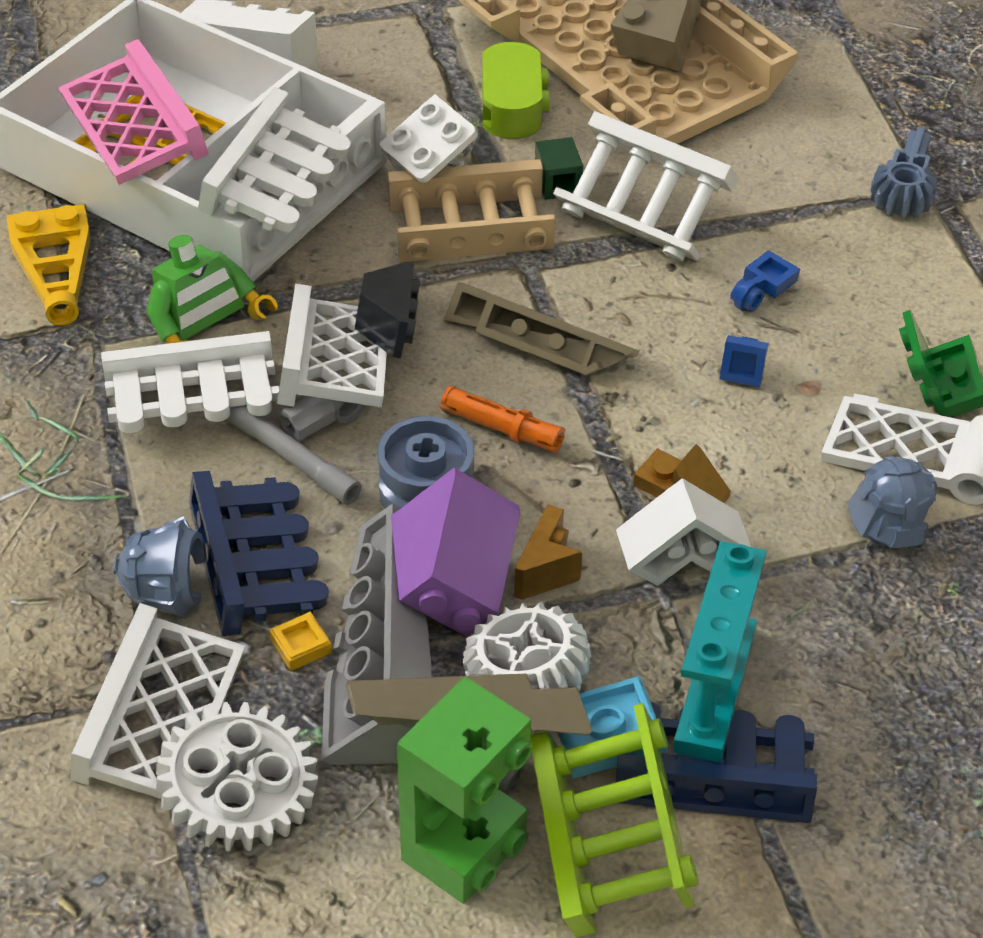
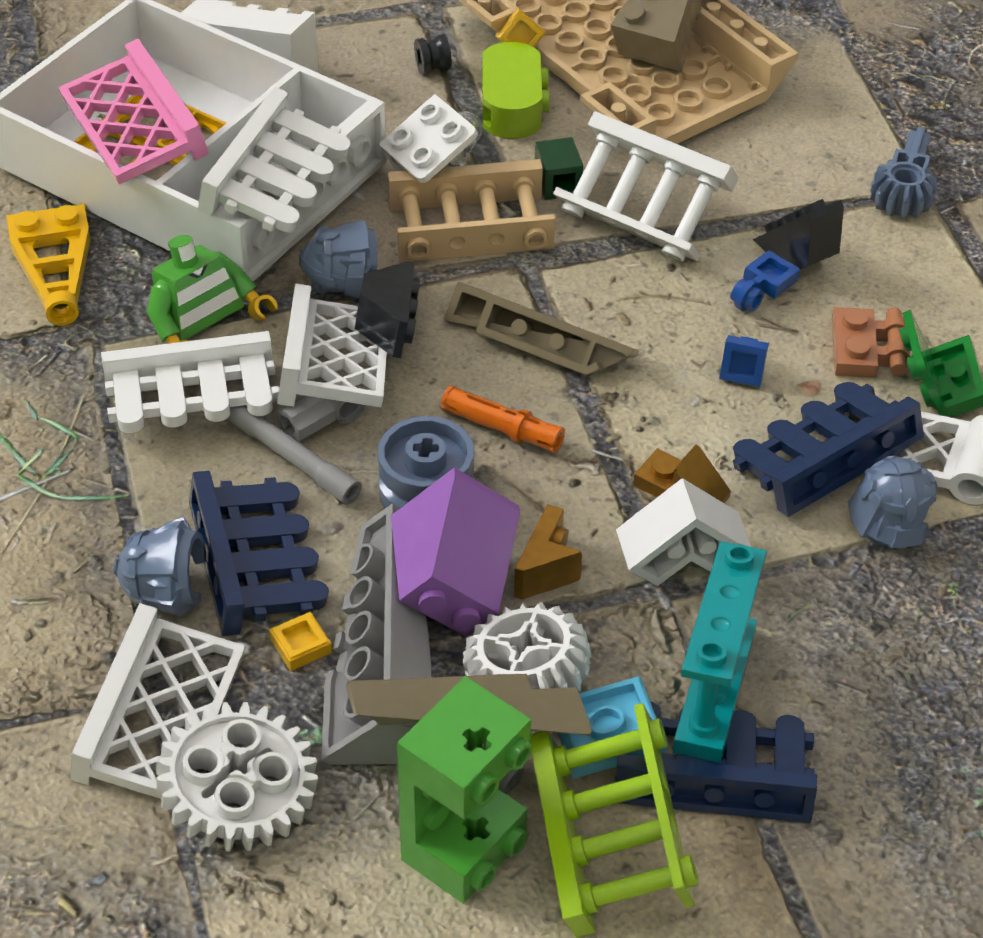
(339, 258): none -> sand blue helmet
(432, 54): none -> black wheel
(521, 29): none -> yellow tile
(805, 234): none -> black slope
(845, 454): none -> dark blue fence
(856, 338): none -> nougat plate

